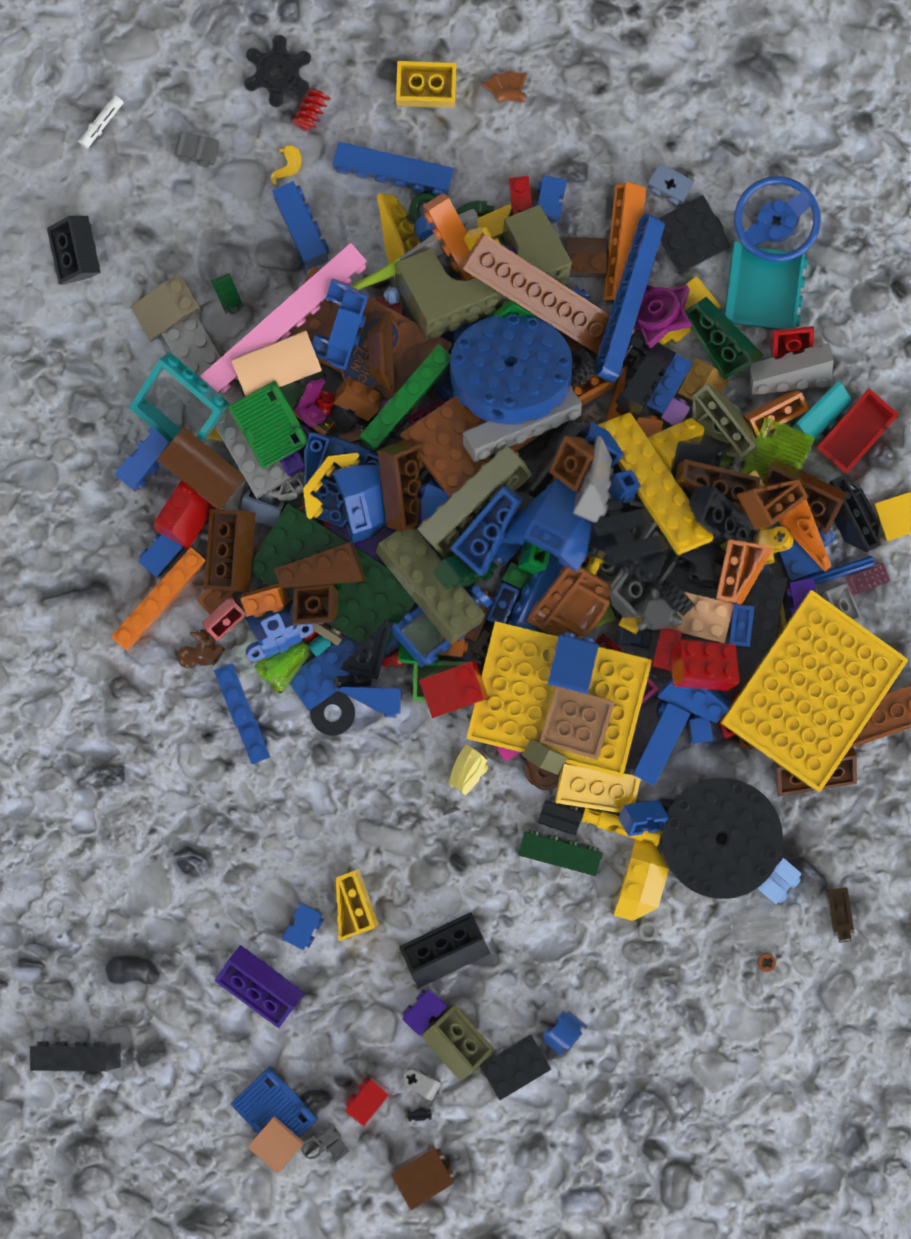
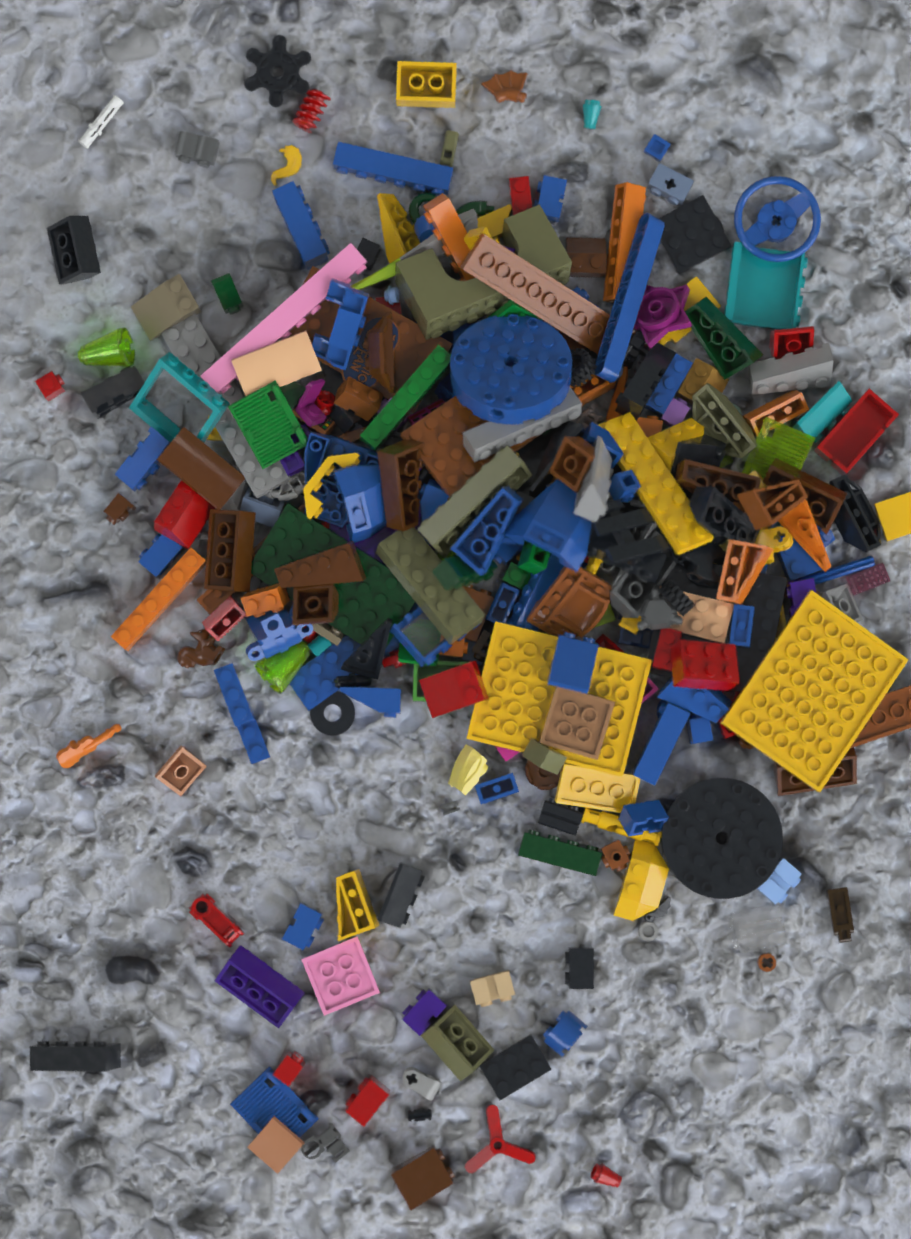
(51, 385): none -> red brick
(75, 750): none -> orange piece
(109, 350): none -> clear neon green cone
(113, 391): none -> black wedge
(118, 509): none -> reddish brown brick
(180, 770): none -> nougat slope
(216, 920): none -> red piece
(289, 1067): none -> red brick
(340, 975): none -> bright pink plate
(369, 251): none -> black brick
(401, 895): none -> black slope
(444, 950): black slope -> none
(449, 146): none -> olive bar
(478, 596): blue piece -> none
(492, 988): none -> tan brick
(496, 788): none -> blue brick
(496, 1136): none -> red piece
(580, 968): none -> black brick
(591, 112): none -> teal cone
(604, 1175): none -> red cone
(608, 852): none -> dark orange brick
(657, 147): none -> blue plate
(660, 911): none -> black piece

